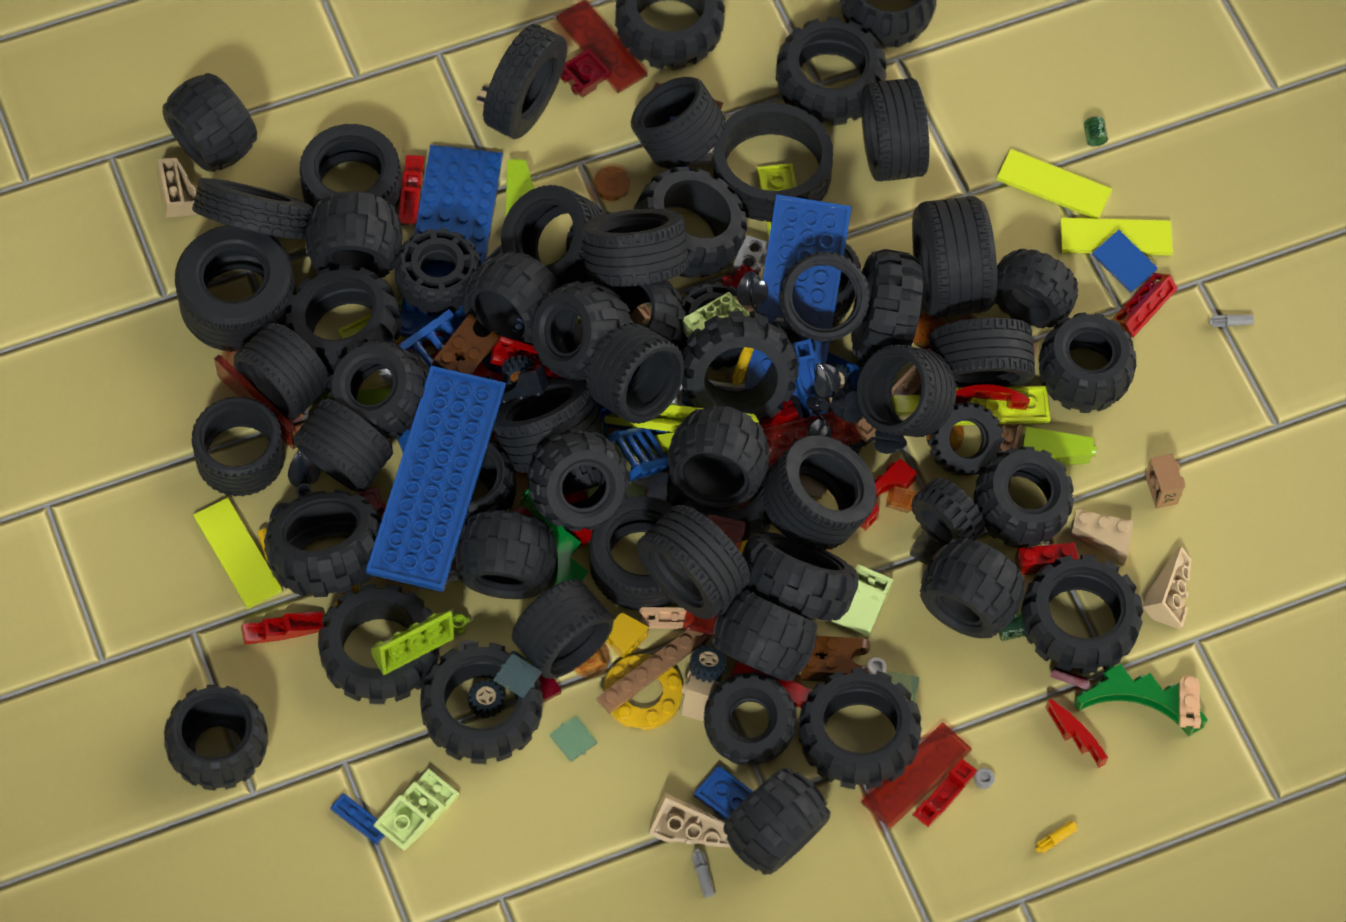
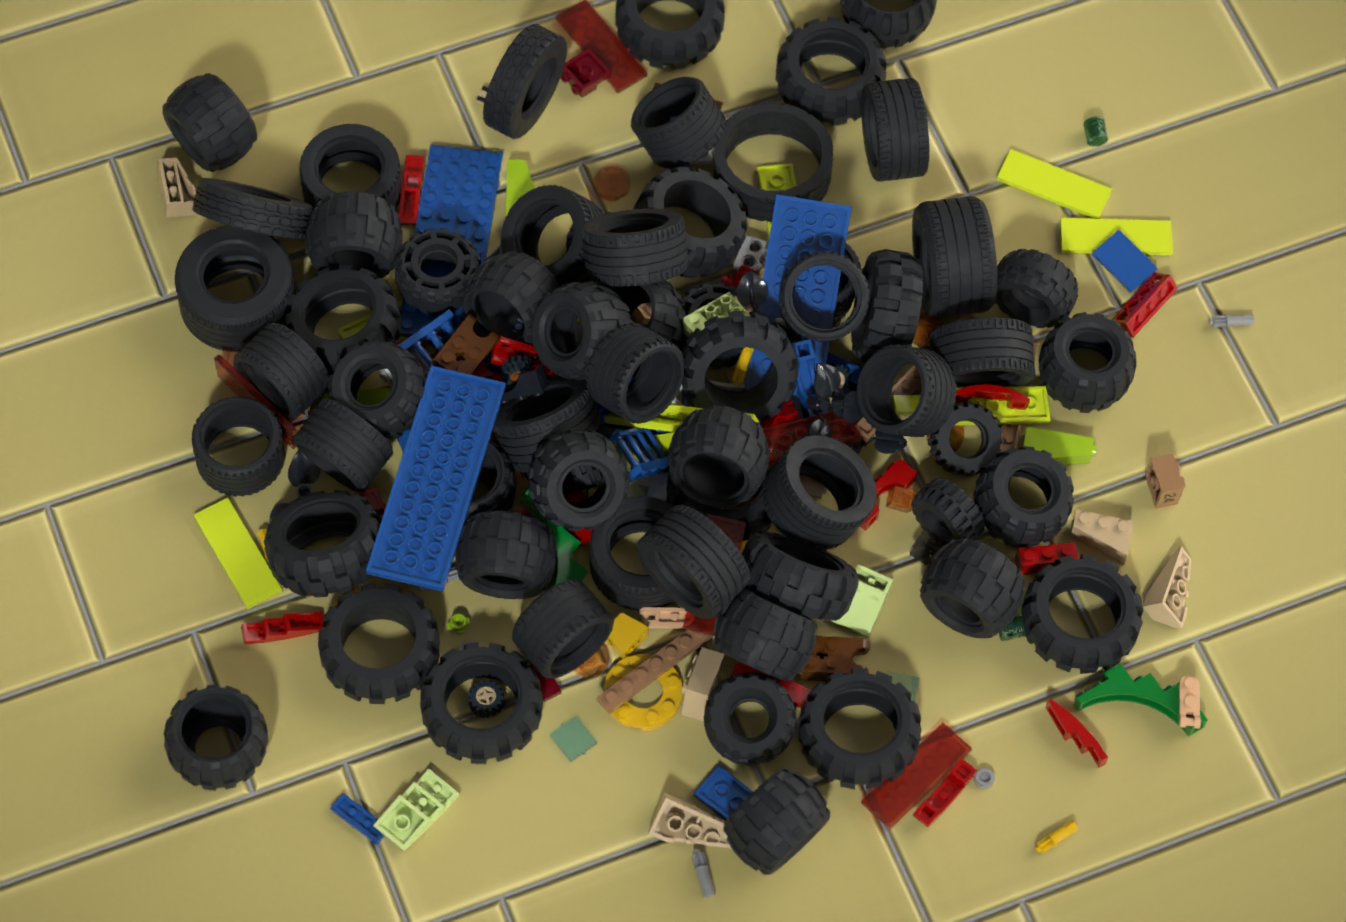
(413, 642): lime slope -> none
(517, 675): clear light blue piece -> none
(707, 664): black wheel -> none
(876, 664): white tile -> none
(1071, 678): dark red tile -> none

